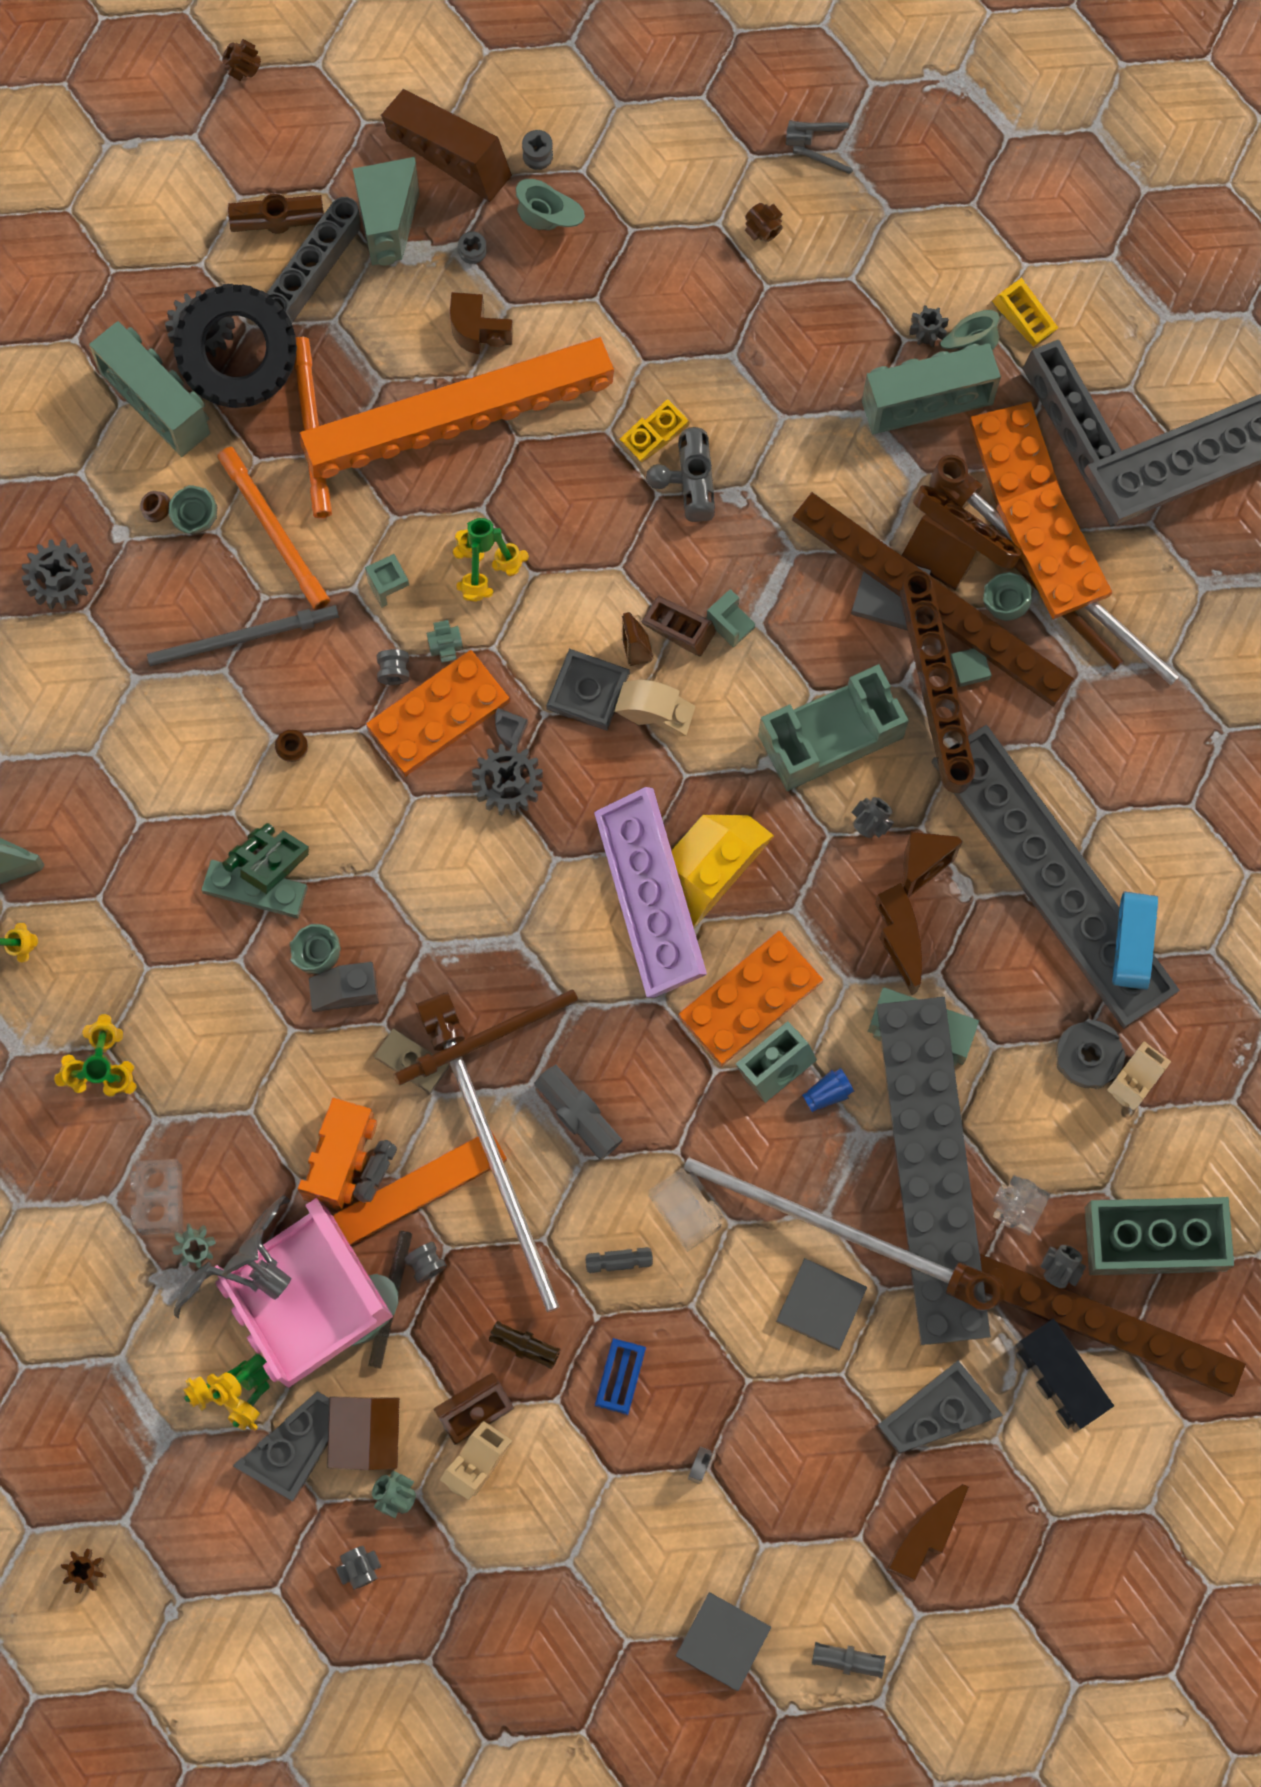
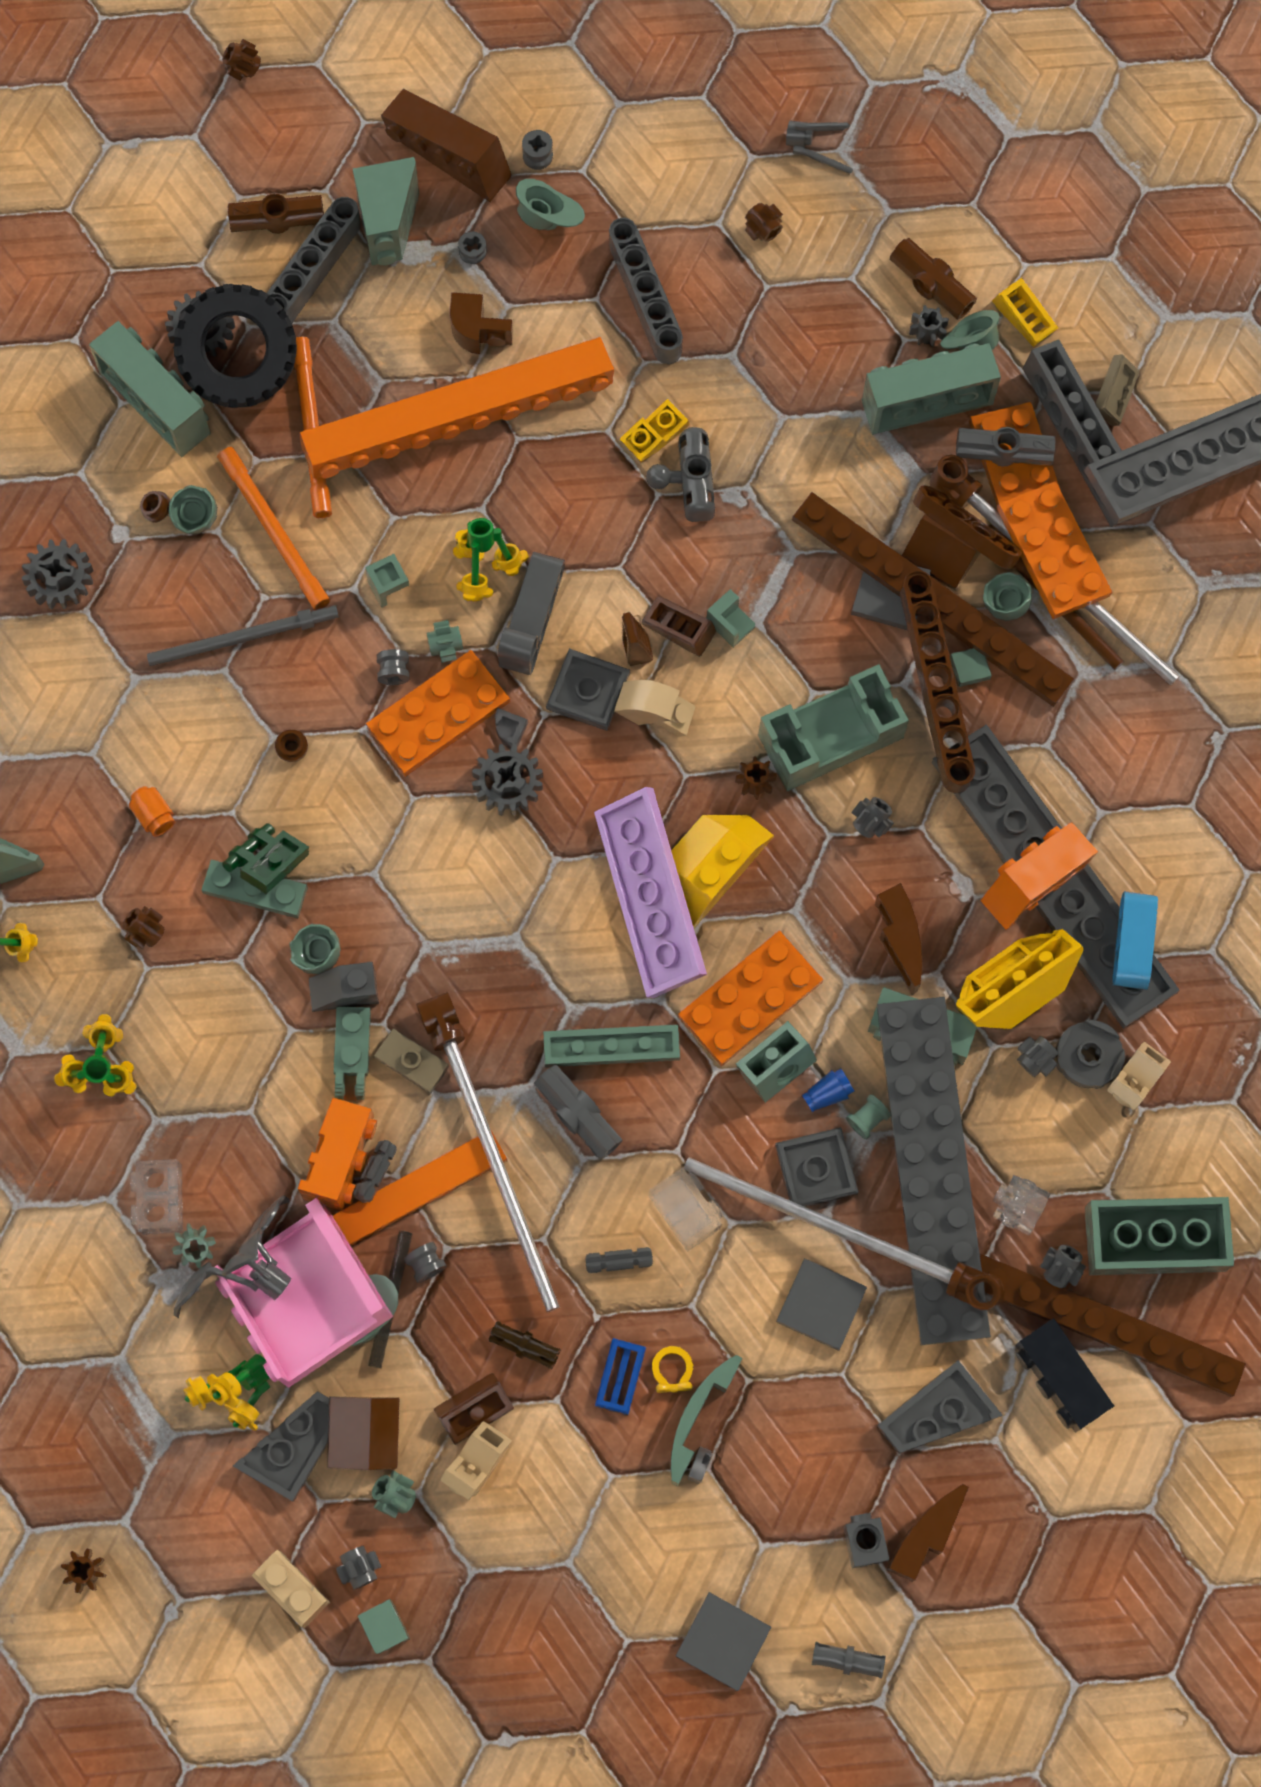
(143, 927): none -> reddish brown gear
(152, 810): none -> orange brick
(290, 1588): none -> tan brick
(352, 1048): none -> sand green hinge
(383, 1626): none -> sand green panel
(428, 1064): reddish brown bar -> none
(524, 637): none -> dark grey beam
(611, 1045): none -> sand green plate
(645, 303): none -> dark grey beam
(684, 1384): none -> yellow piece
(720, 1379): none -> sand green slope
(749, 785): none -> reddish brown gear
(816, 1168): none -> dark grey tile
(862, 1557): none -> dark grey brick
(868, 1116): none -> sand green bush
(926, 857): reddish brown slope -> none
(933, 278): none -> reddish brown piece
(1019, 980): none -> yellow wedge
(1025, 447): none -> dark grey piece
(1037, 873): none -> orange wedge
(1037, 1056): none -> dark grey gear
(1117, 389): none -> dark tan plate

